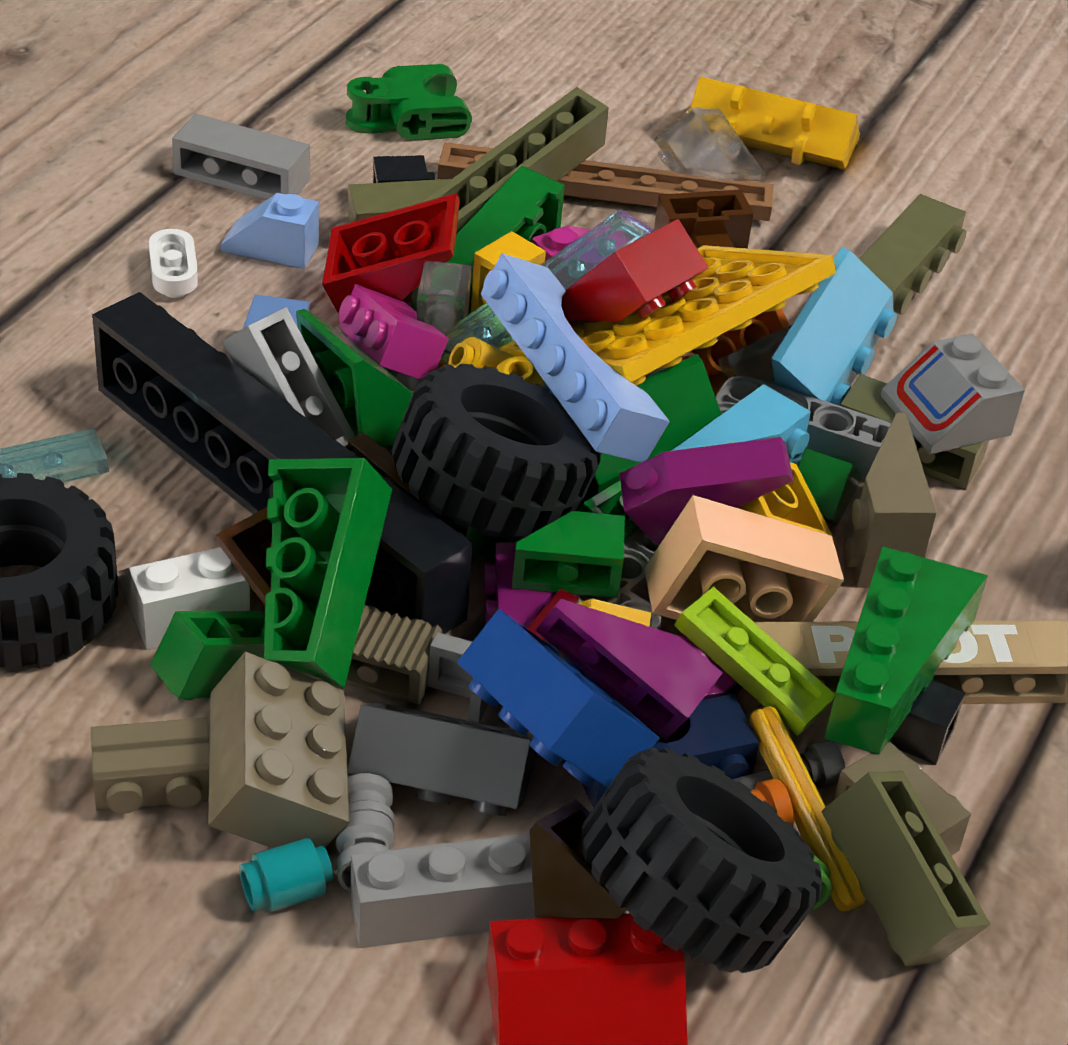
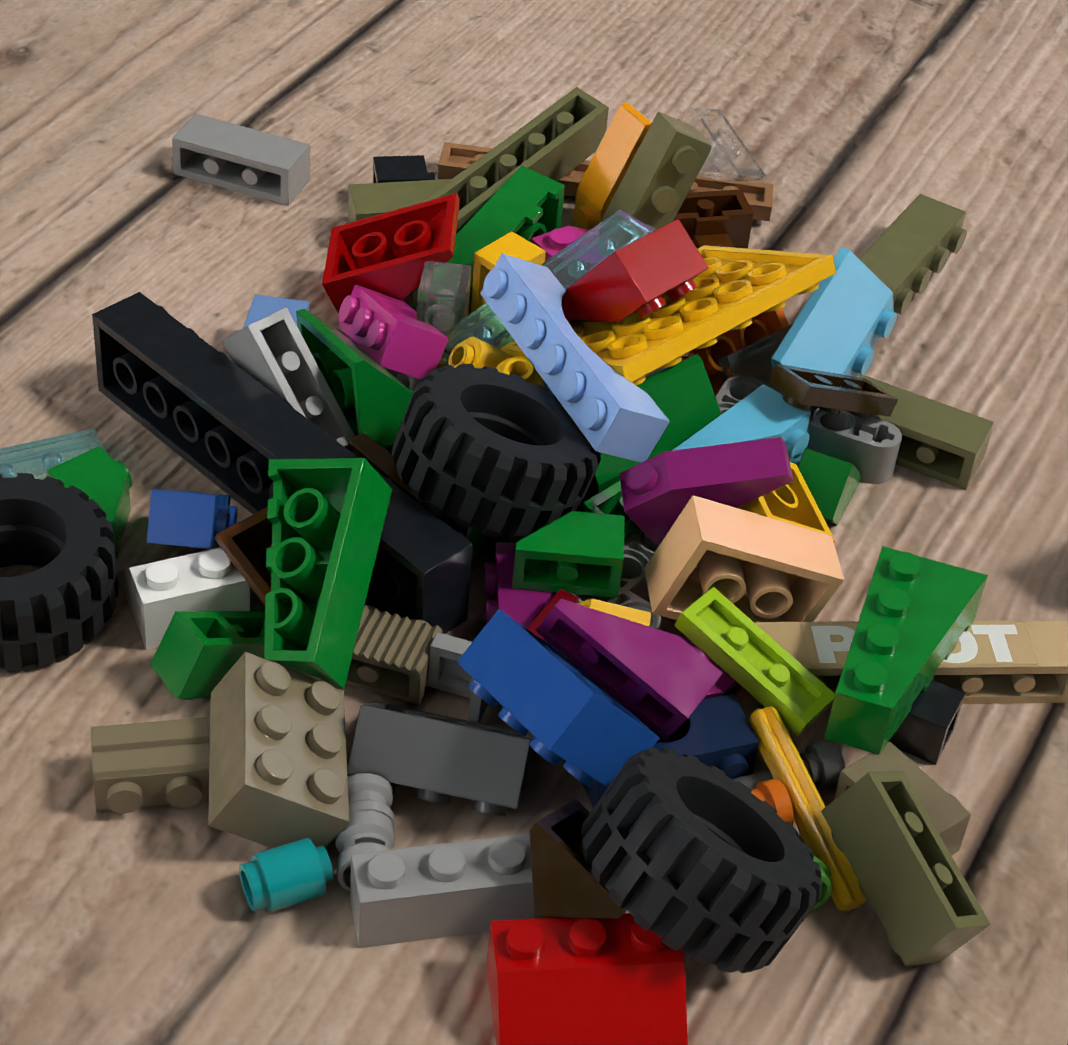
(104, 482): none -> green slope
(173, 262): white plate -> none
(188, 517): none -> blue brick
(277, 231): light blue slope -> none
(410, 100): green piece -> none
(609, 165): none -> light orange slope
(661, 172): none -> olive brick
(782, 123): yellow piece -> none
(831, 392): none -> dark brown plate
(893, 506): dark tan slope -> none
(955, 395): light grey slope -> none

